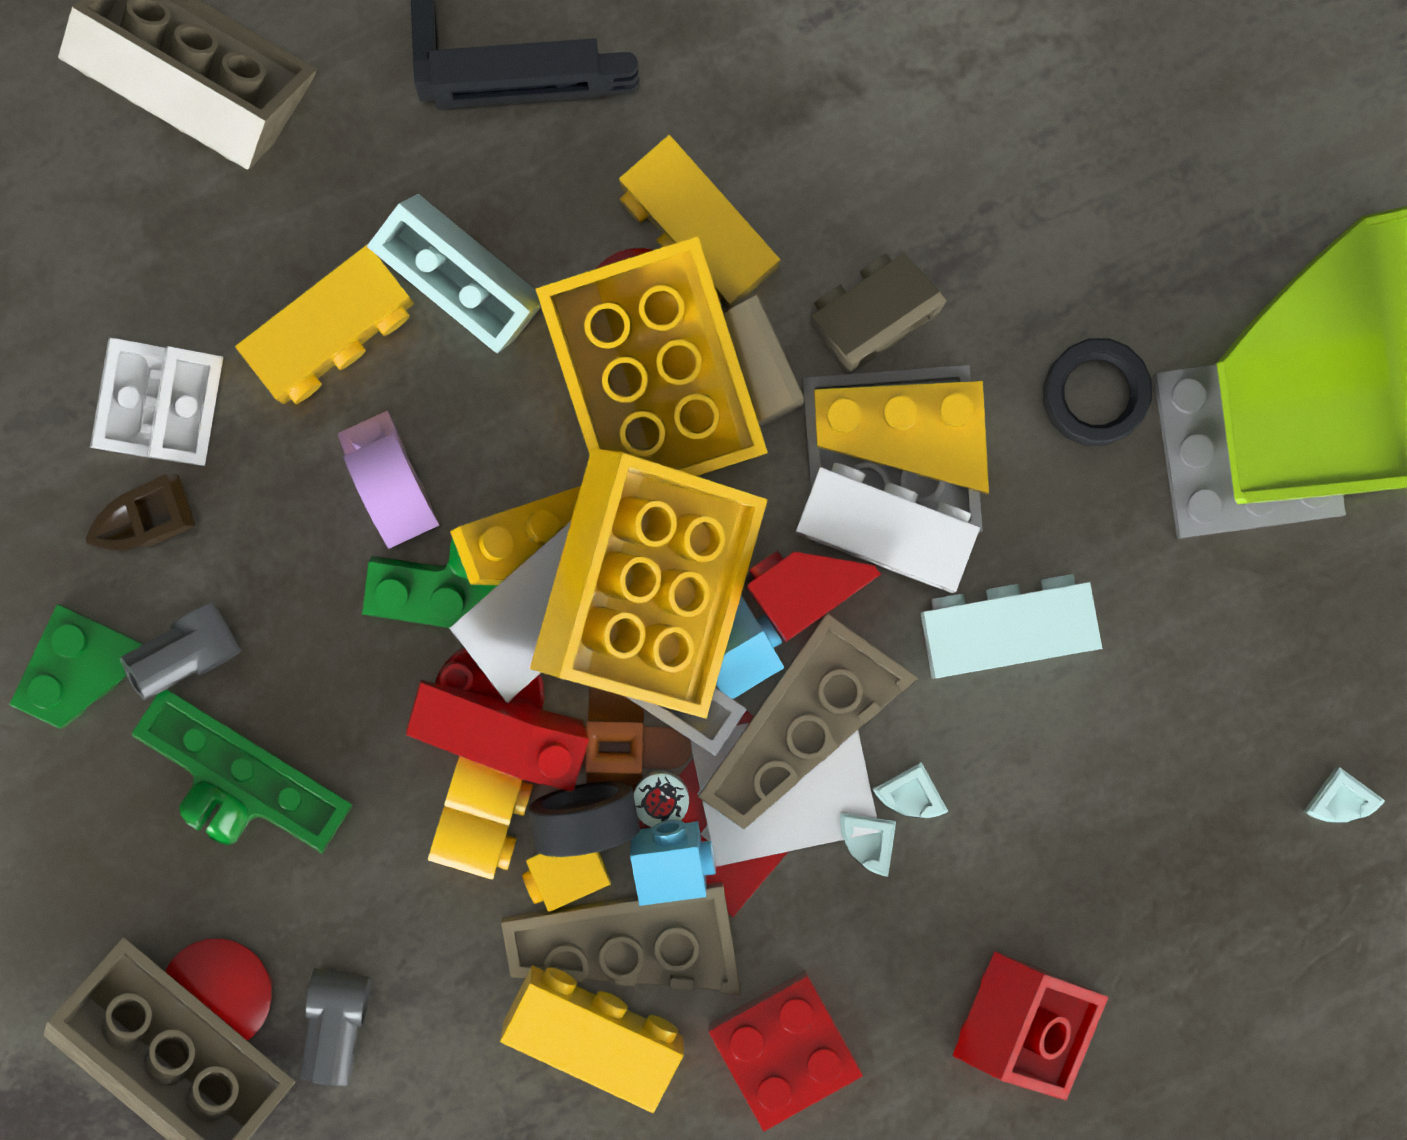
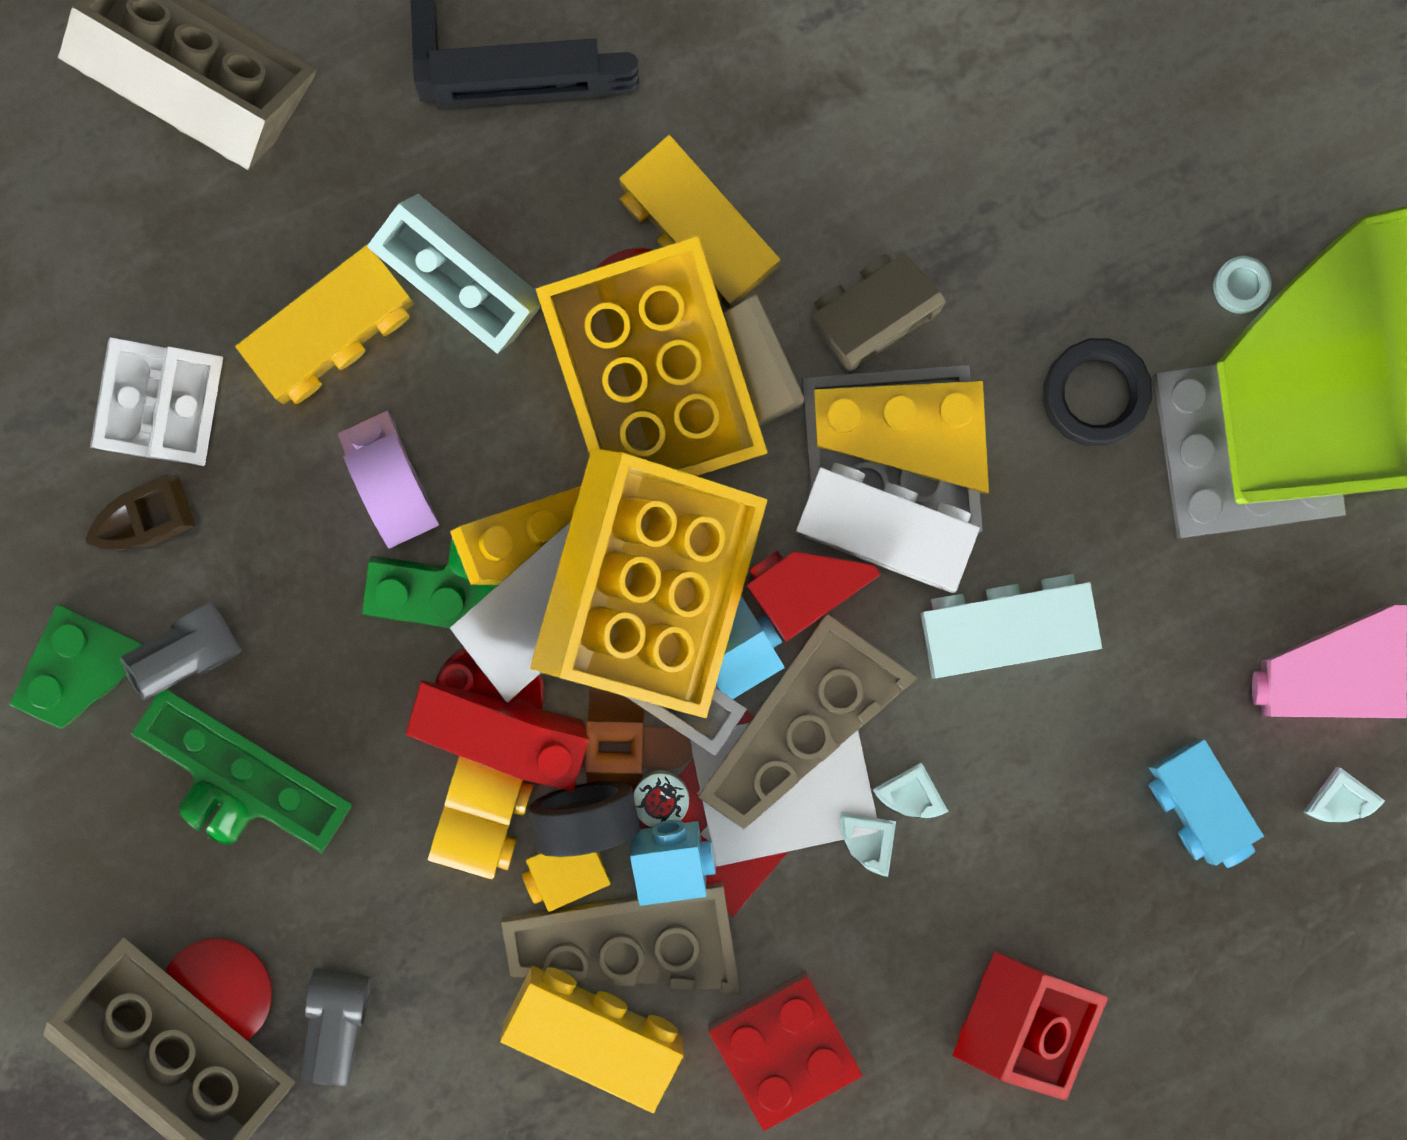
(1206, 803): none -> medium azure brick
(1242, 284): none -> light aqua tile
(1340, 673): none -> bright pink slope

